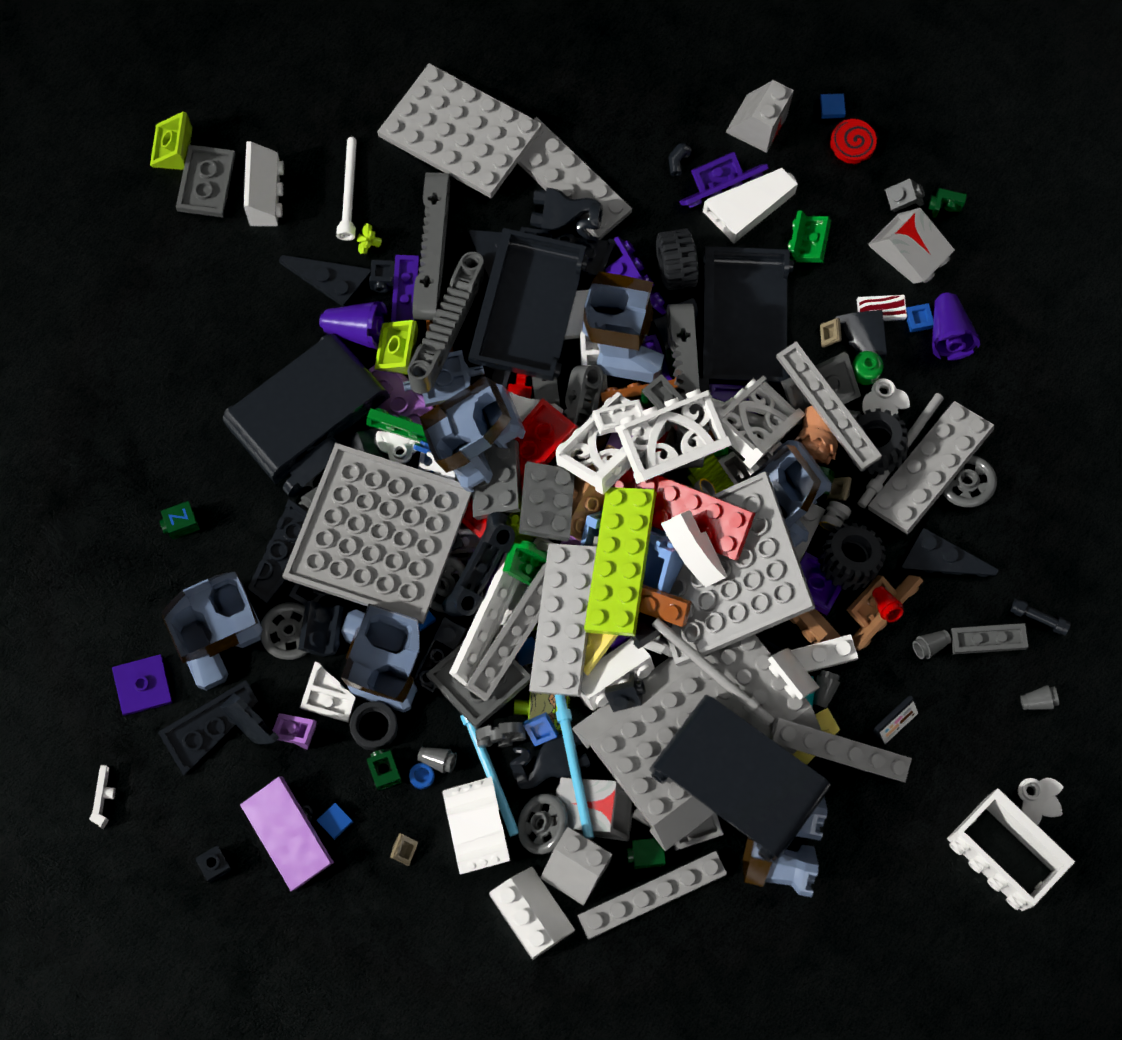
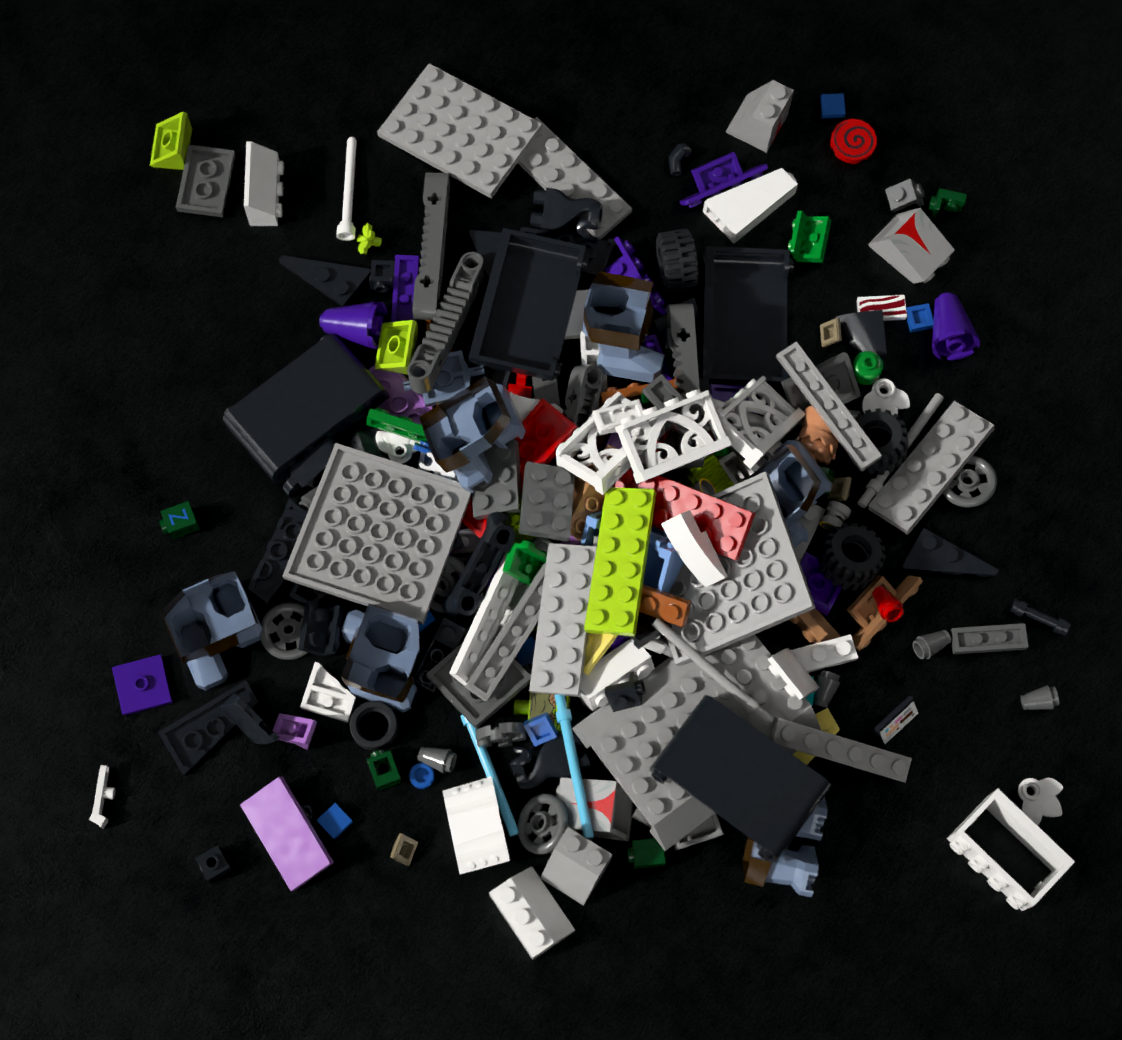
(652, 895): light grey plate -> none

